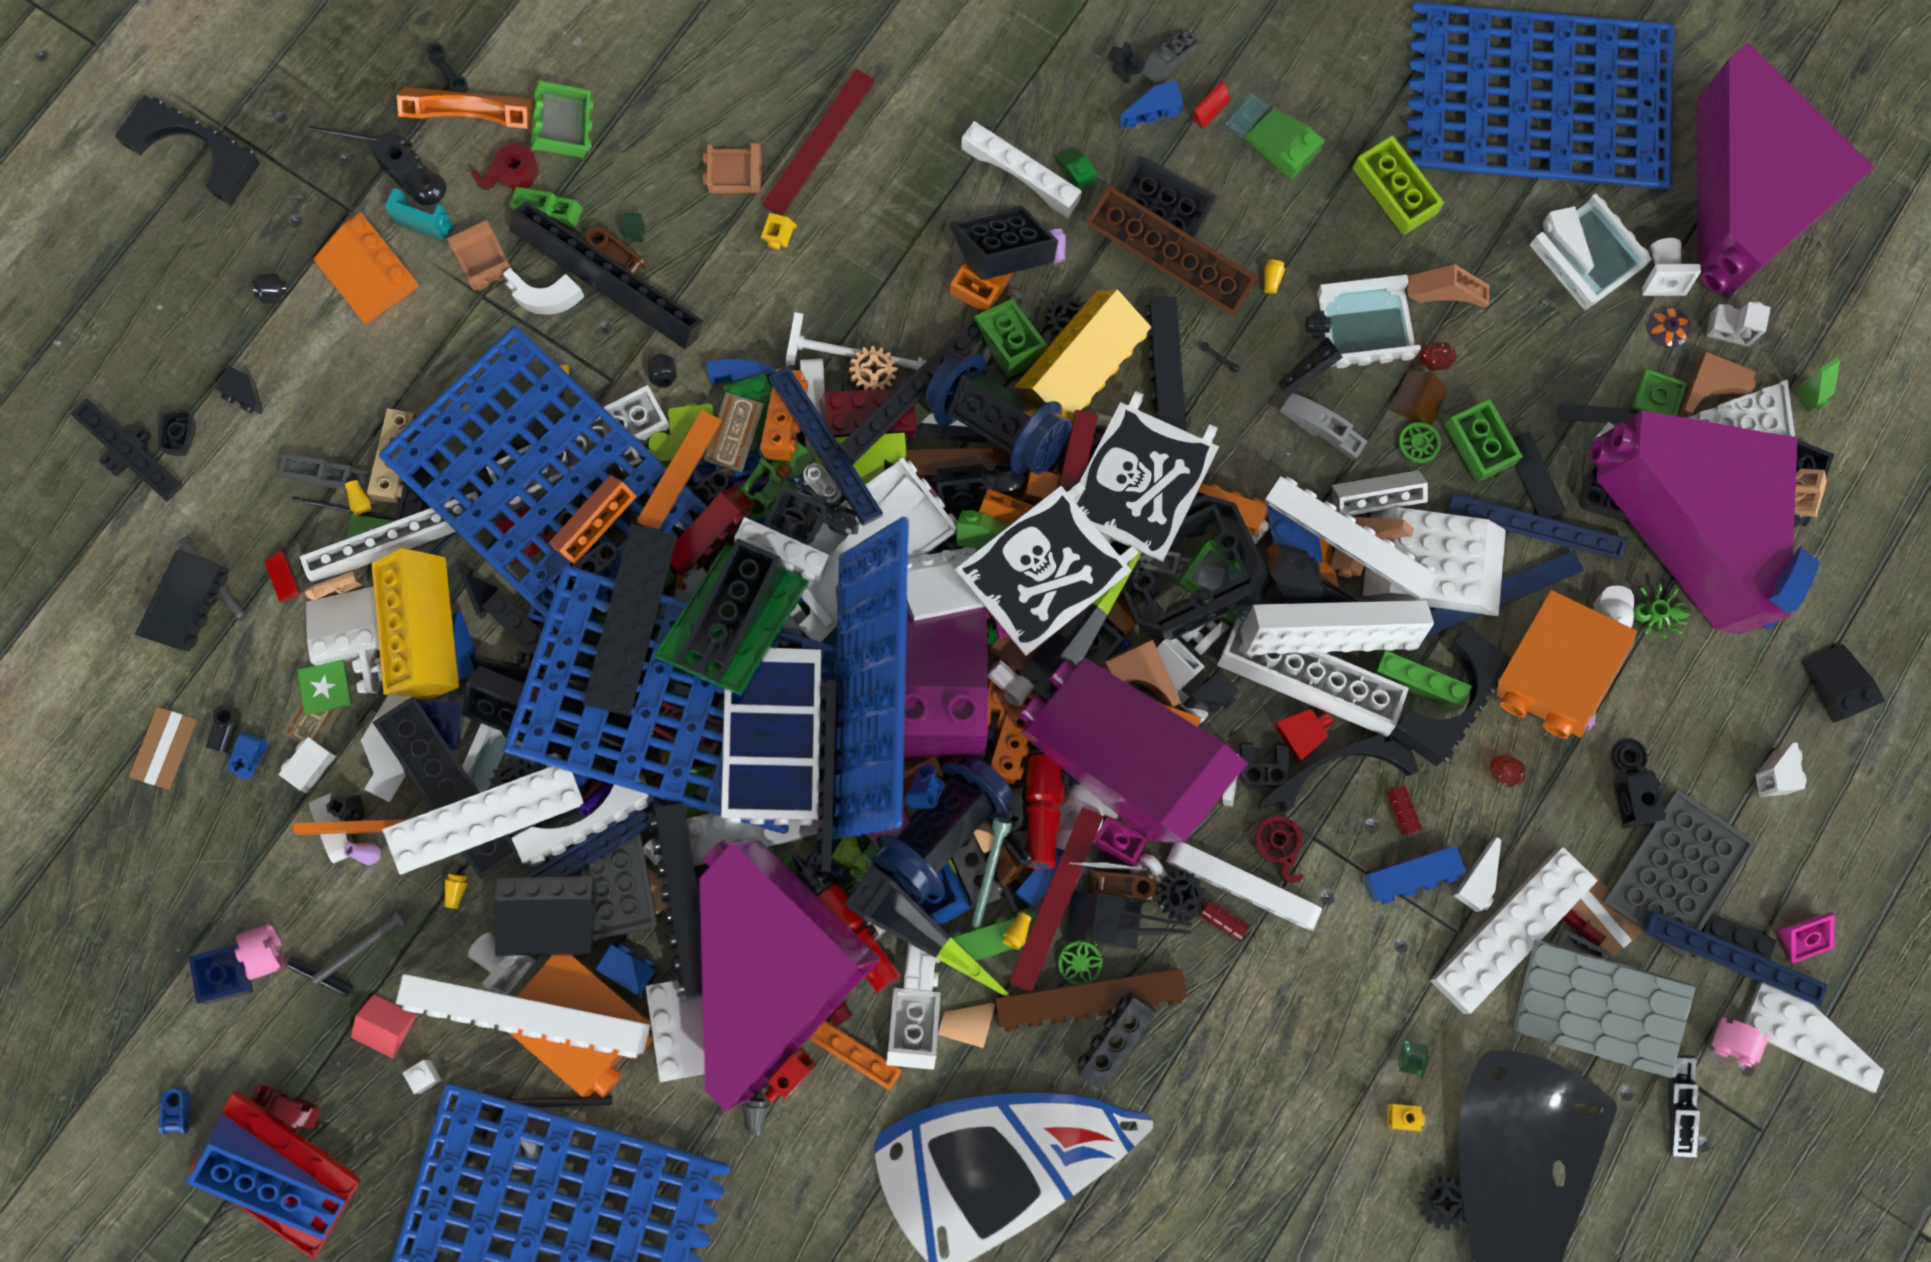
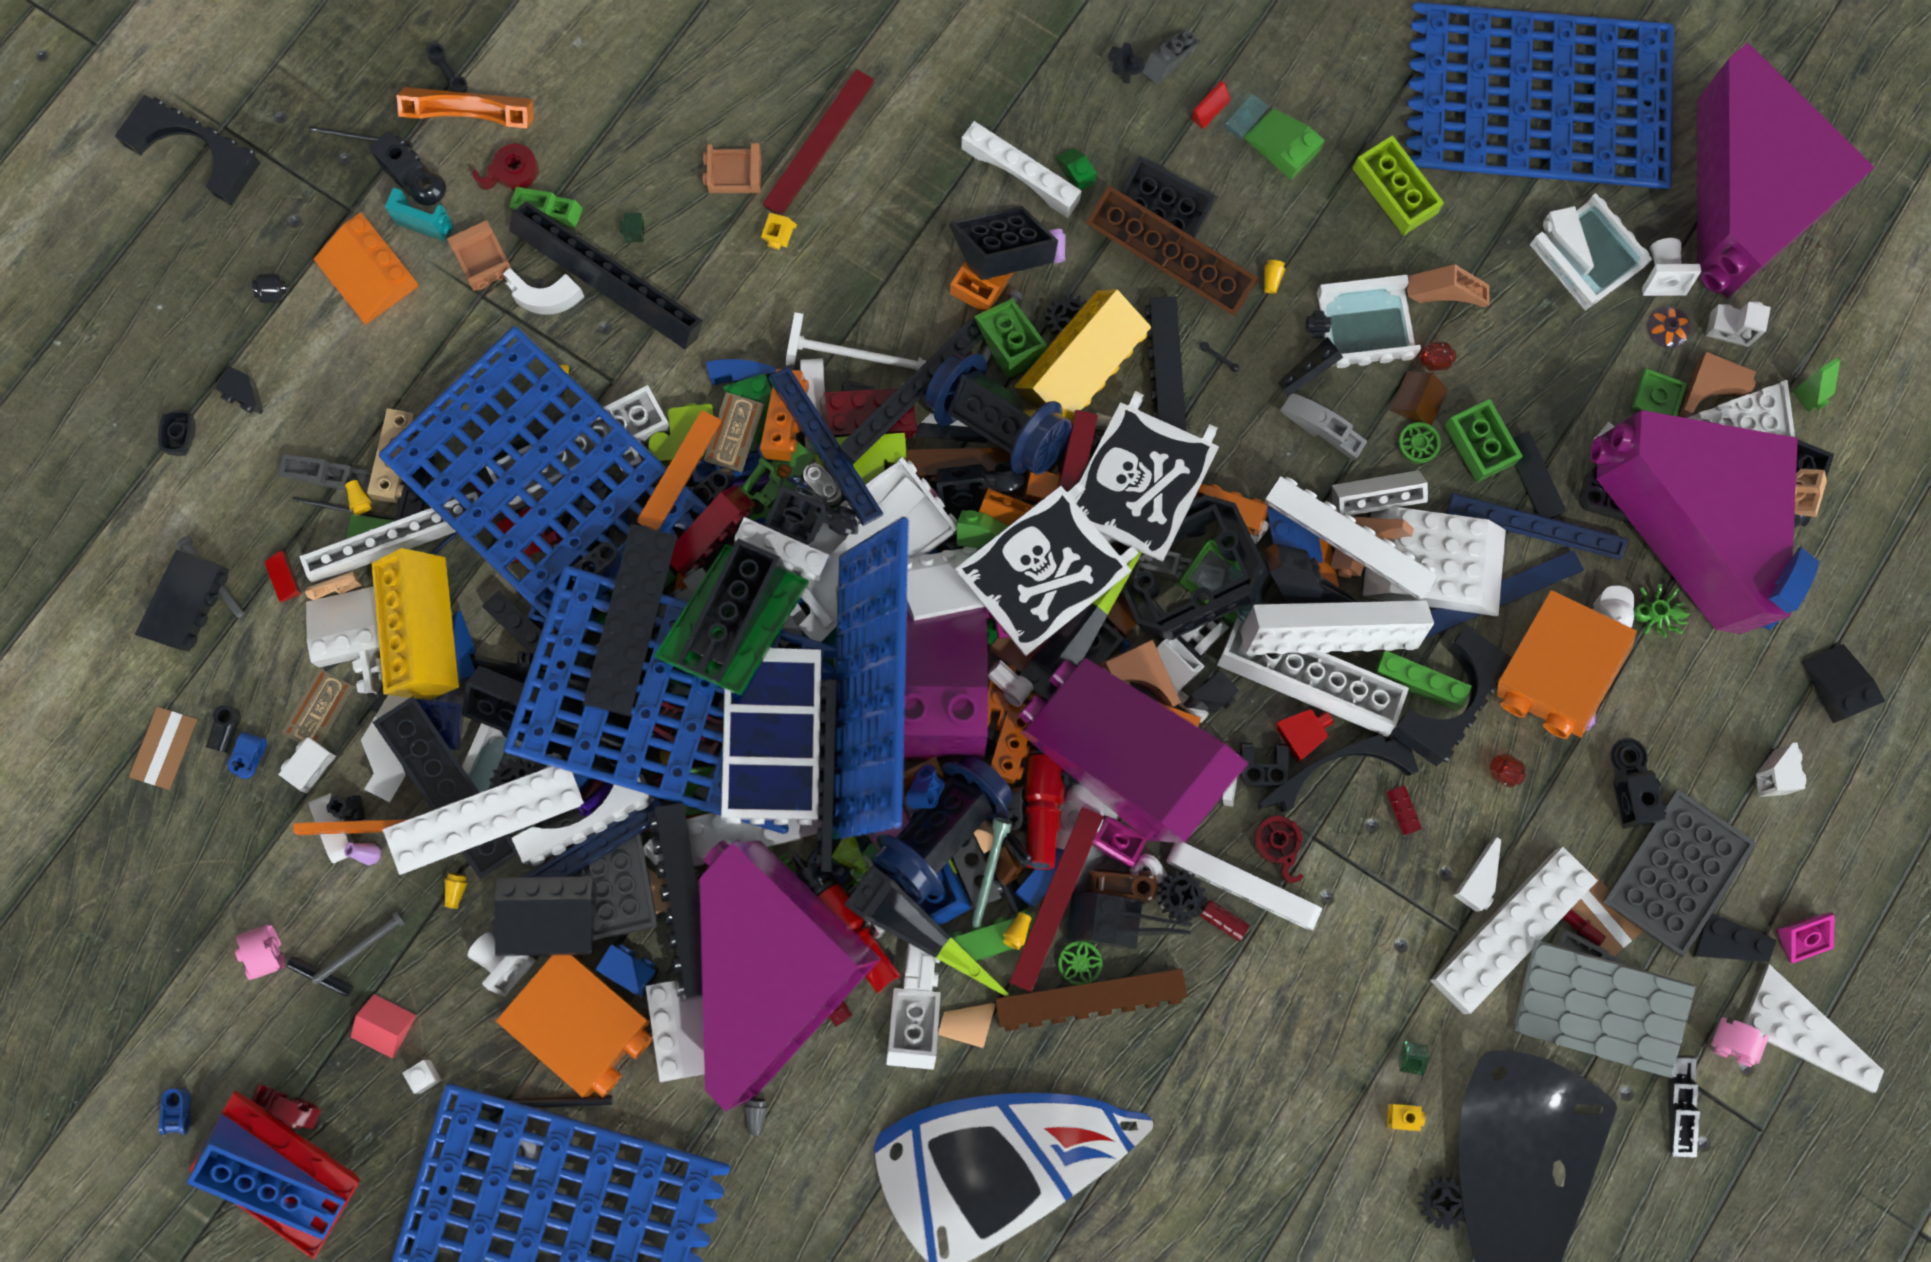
(126, 450): black hinge -> none
(219, 976): clear blue brick -> none
(324, 687): bright green tile -> none
(478, 592): black slope -> none
(527, 1015): white brick -> none
(561, 119): window -> none
(592, 519): orange brick -> none
(615, 249): reddish brown piece -> none
(662, 370): black head -> none
(796, 1070): red torso -> none
(856, 1055): orange tile -> none
(873, 361): light nougat gear -> none
(1101, 1072): black brick -> none
(1109, 866): white sticker -> none
(1159, 102): blue slope -> none
(1414, 874): blue brick -> none
(1594, 413): black sticker -> none
(1735, 958): dark blue tile -> none

